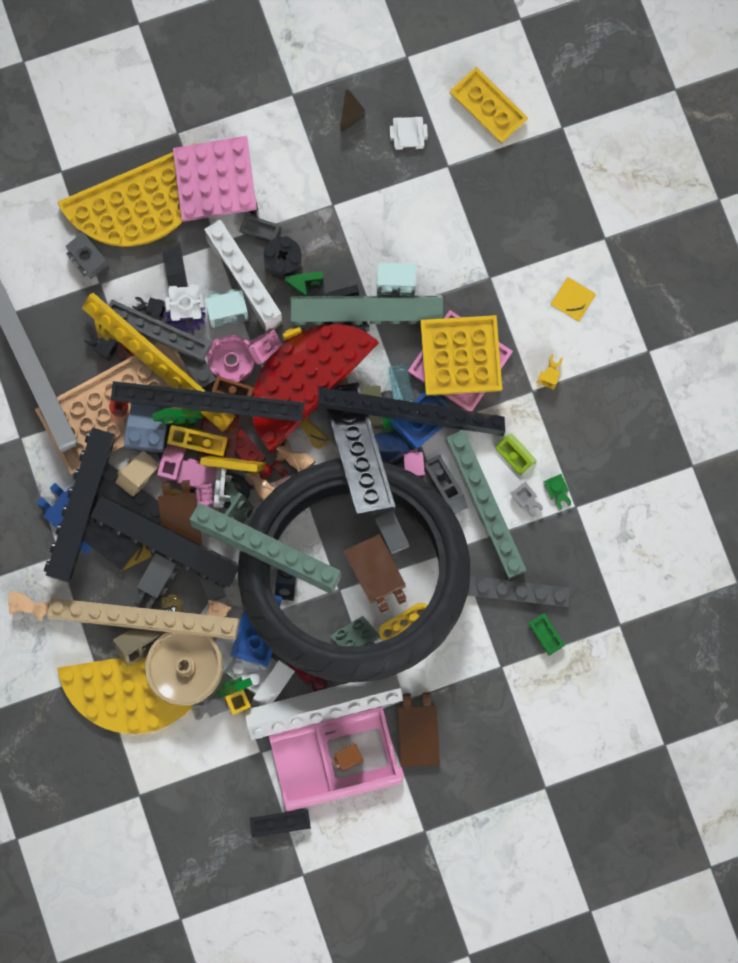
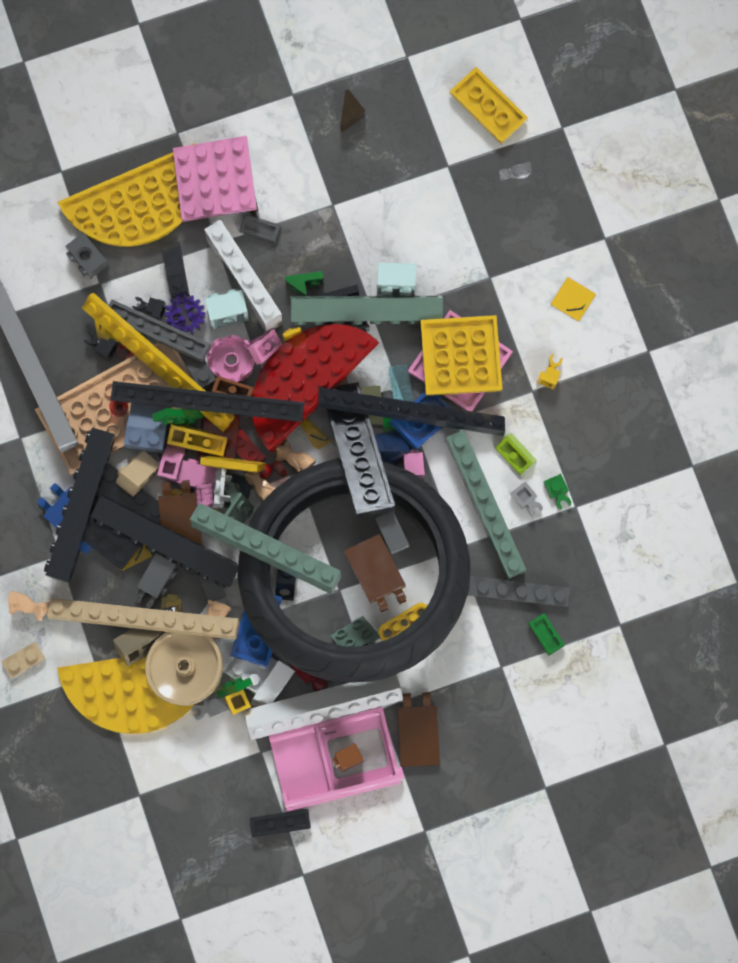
(23, 660): none -> tan plate
(184, 302): white piece -> none
(283, 247): black brick -> none
(408, 132): white piece -> none
(445, 483): dark grey slope -> none
(518, 171): none -> clear plate

